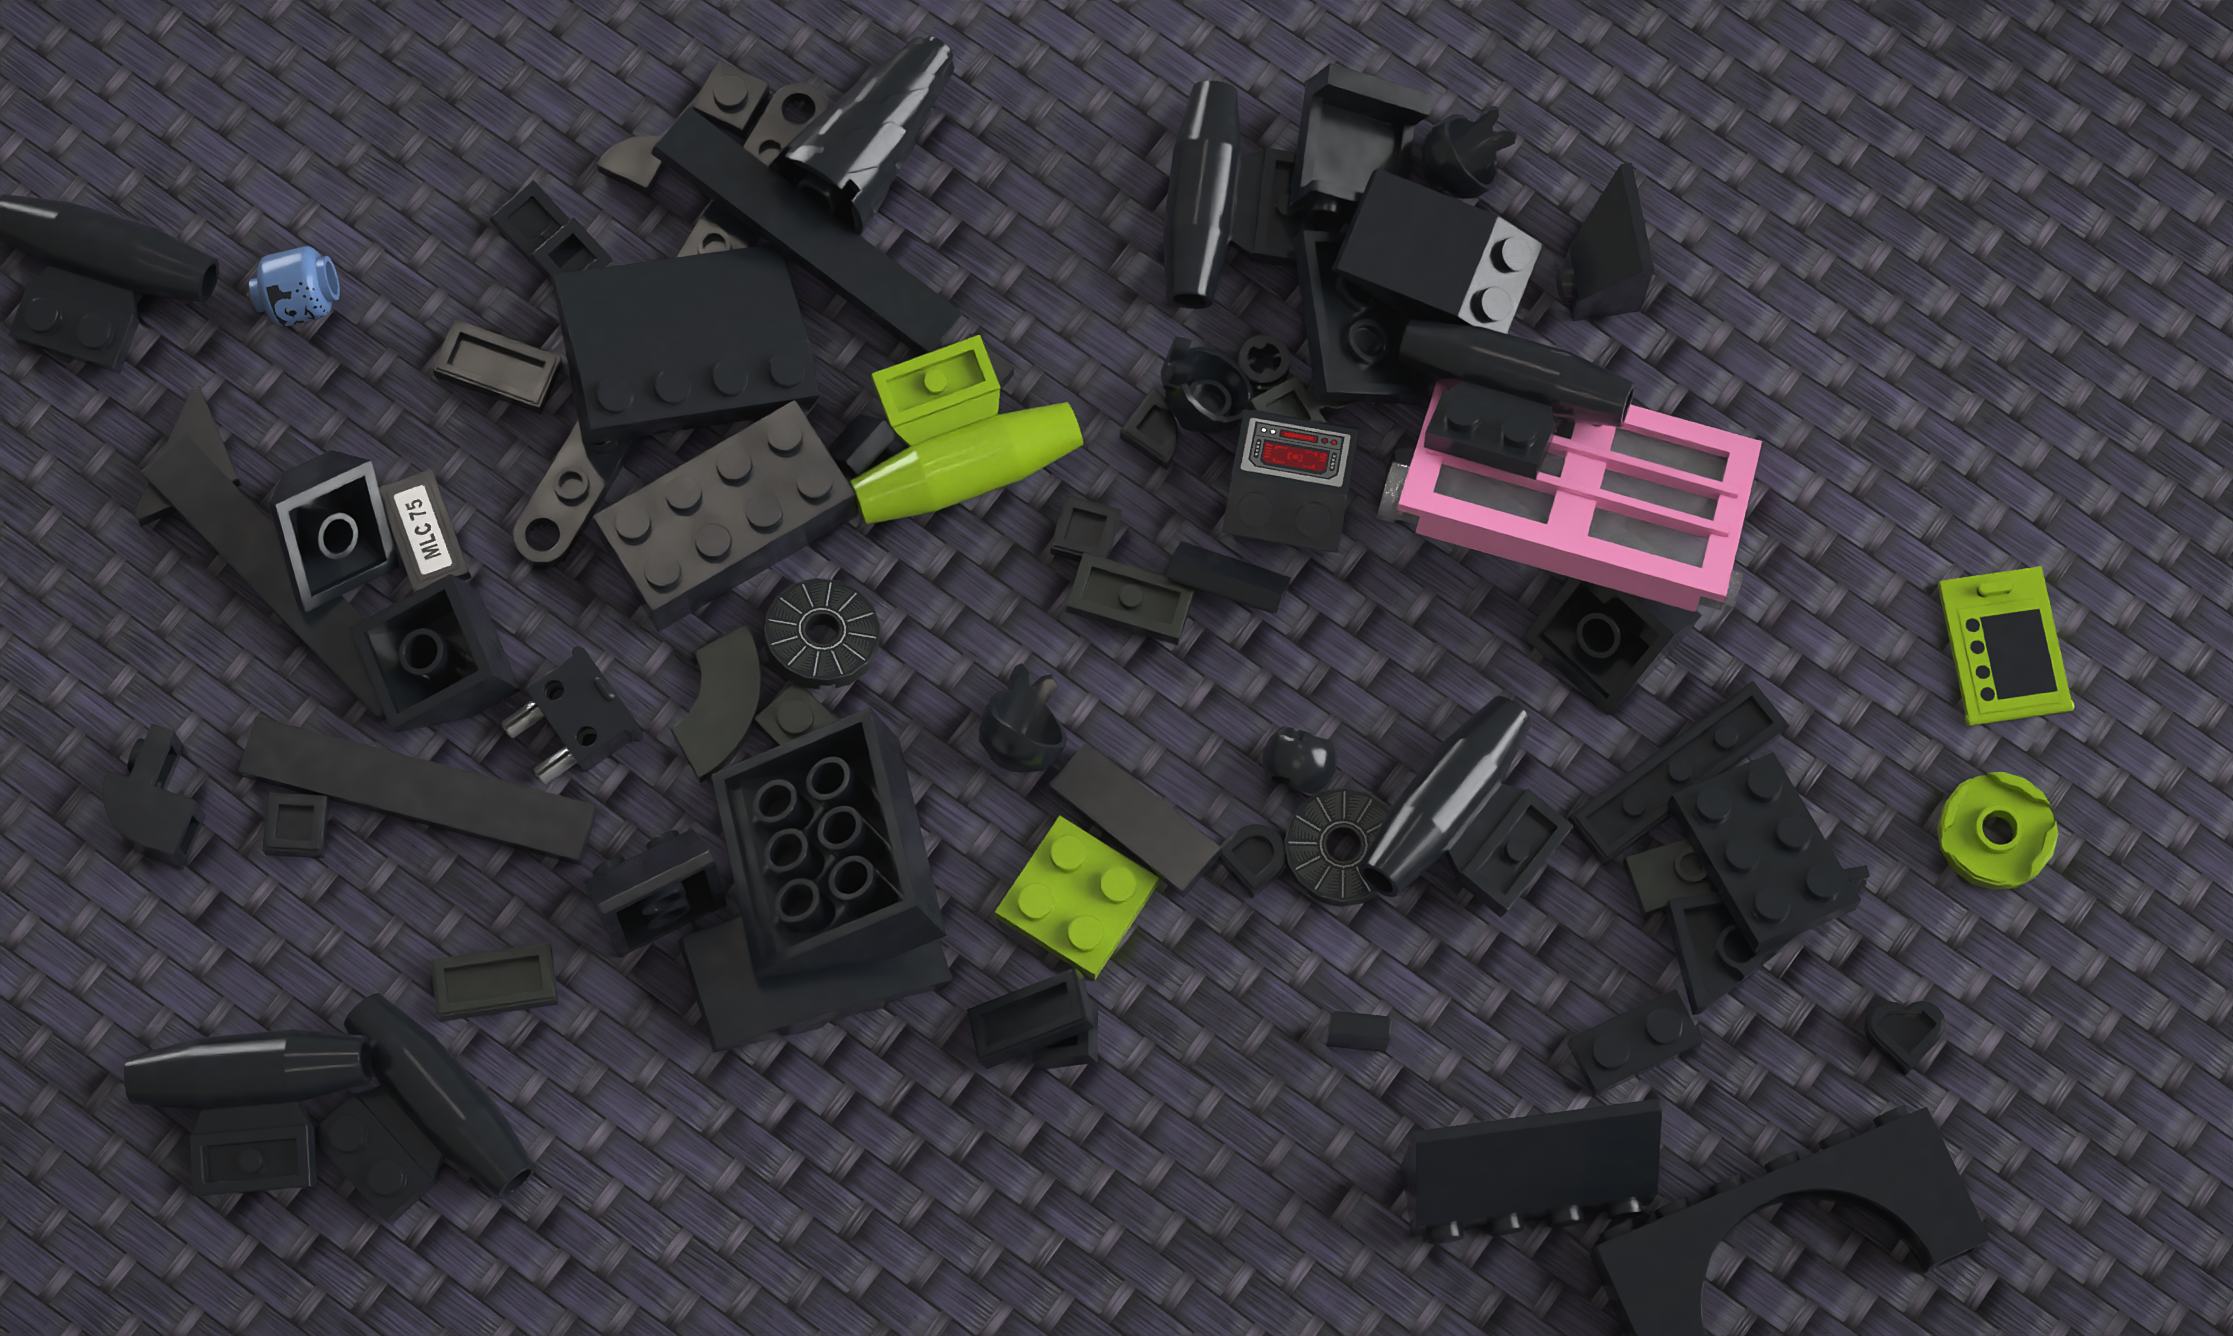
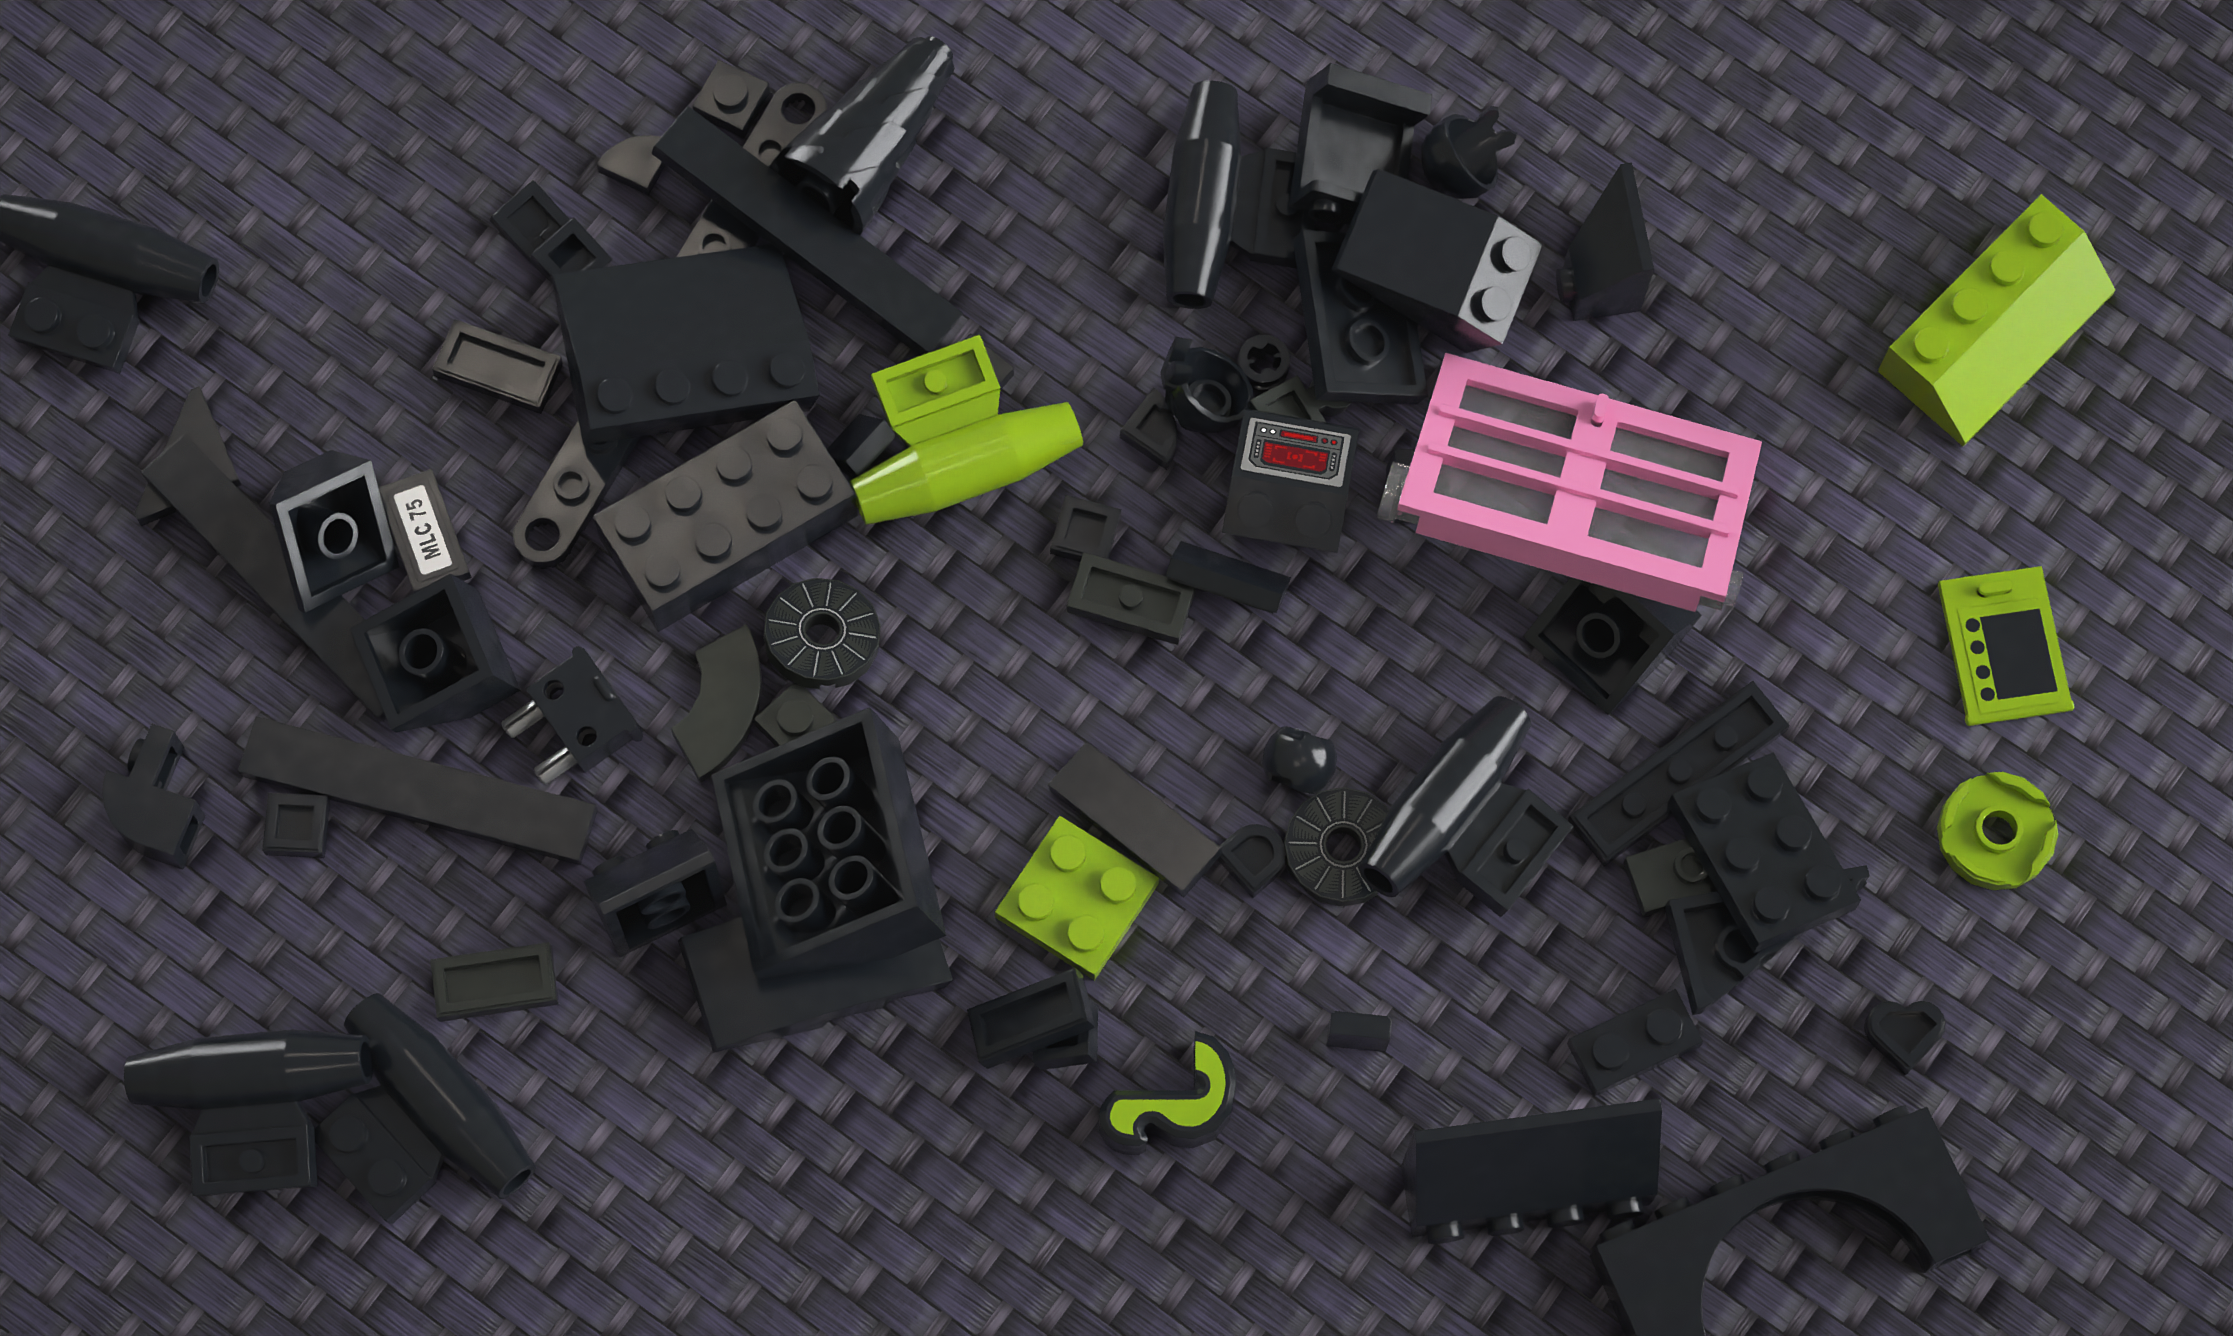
(295, 286): medium blue head -> none
(1019, 726): black piece -> none
(1174, 1116): none -> black animal
(1507, 393): black plate -> none
(1999, 321): none -> lime slope

